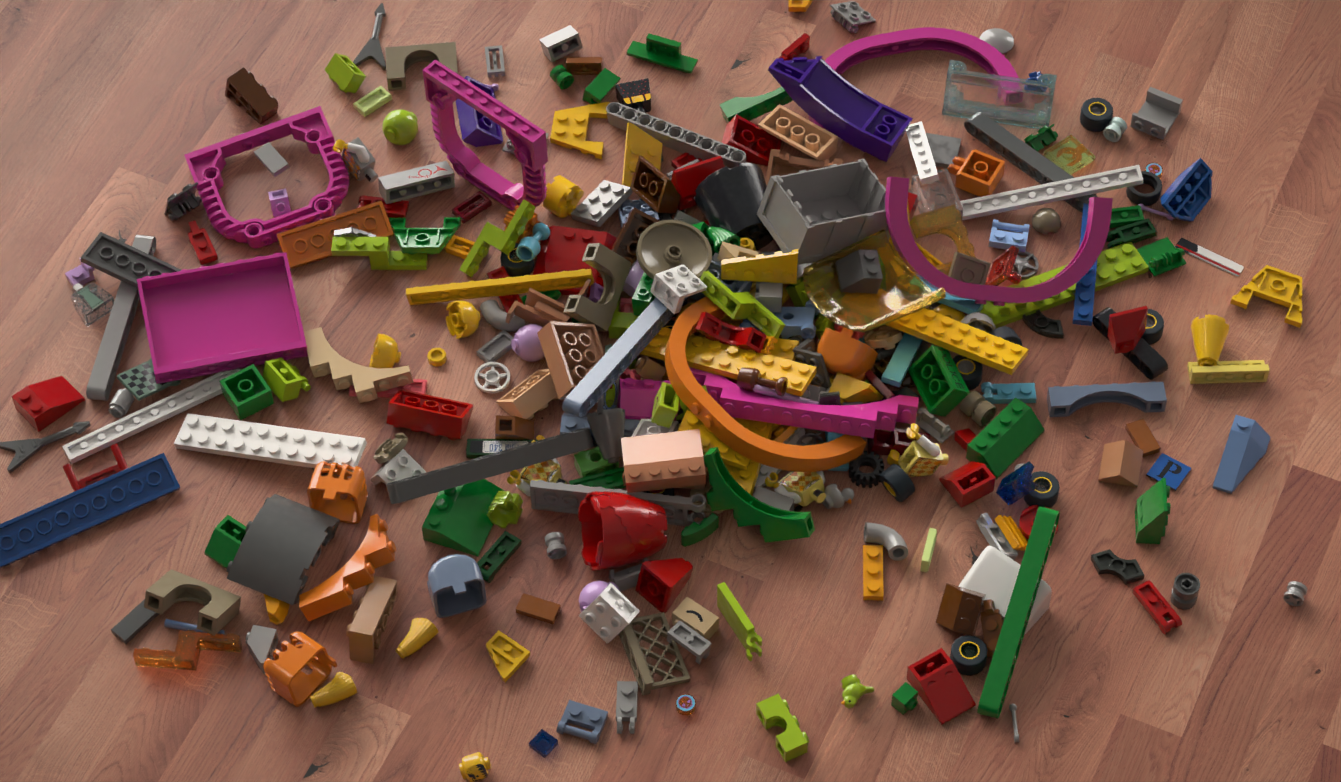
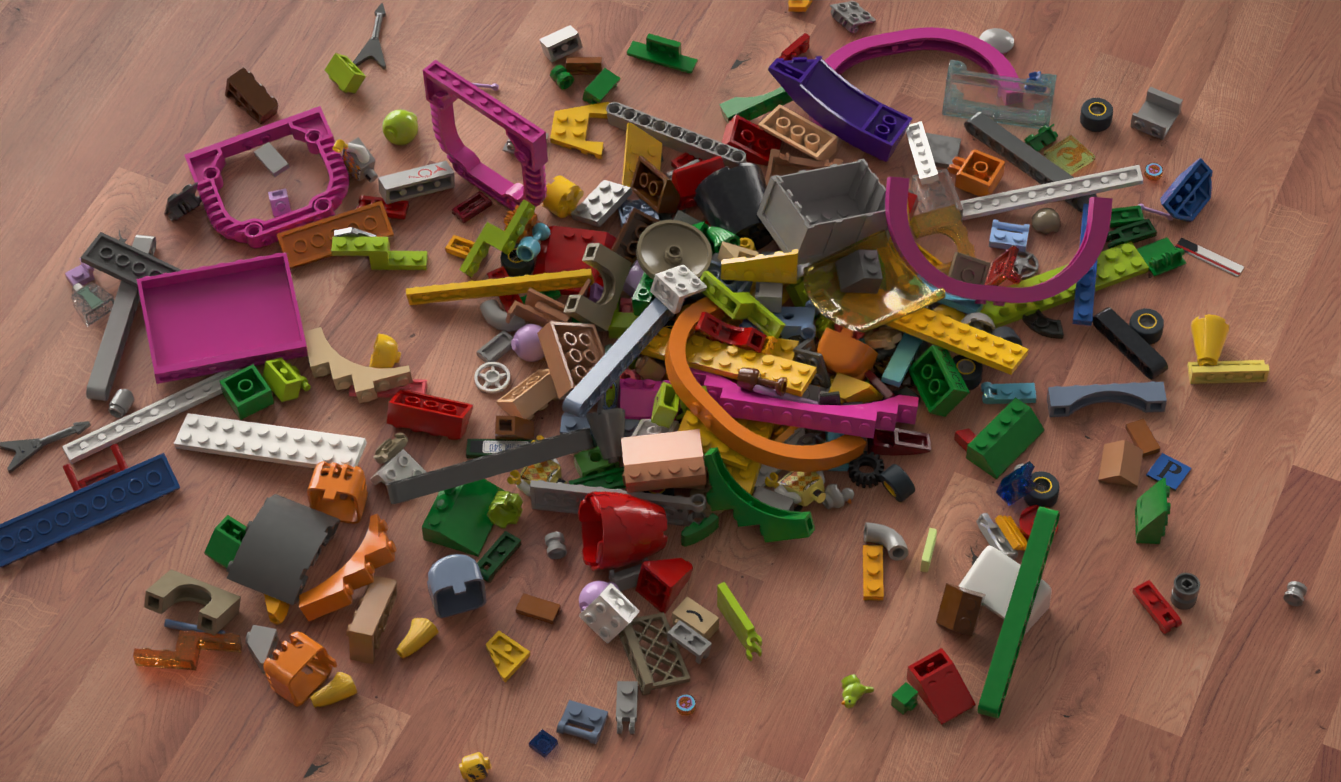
(46, 401): red slope -> none
(133, 623): dark grey tile -> none
(142, 382): sand green flag -> none
(201, 244): red hinge -> none
(372, 101): yellowish green tile -> none
(402, 57): dark tan arch -> none
(424, 239): green wing -> none
(437, 357): yellow tile -> none
(462, 319): yellow cylinder -> none
(474, 126): dark purple slope -> none
(496, 71): light grey tile -> none
(635, 94): black torso -> none
(776, 712): lime arch -> none
(920, 457): torso -> none
(933, 425): light grey hinge -> none
(969, 482): red slope -> none
(969, 655): black wheel -> none
(980, 410): dark tan wheel -> none
(991, 626): dark orange hinge -> none
(1012, 707): light grey hinge -> none
(1115, 129): light aqua wheel -> none
(1126, 570): pearl dark grey tile -> none
(1127, 329): red slope -> none
(1146, 199): black tyre -> none
(1242, 451): medium blue wedge -> none
(1276, 287): yellow wing -> none

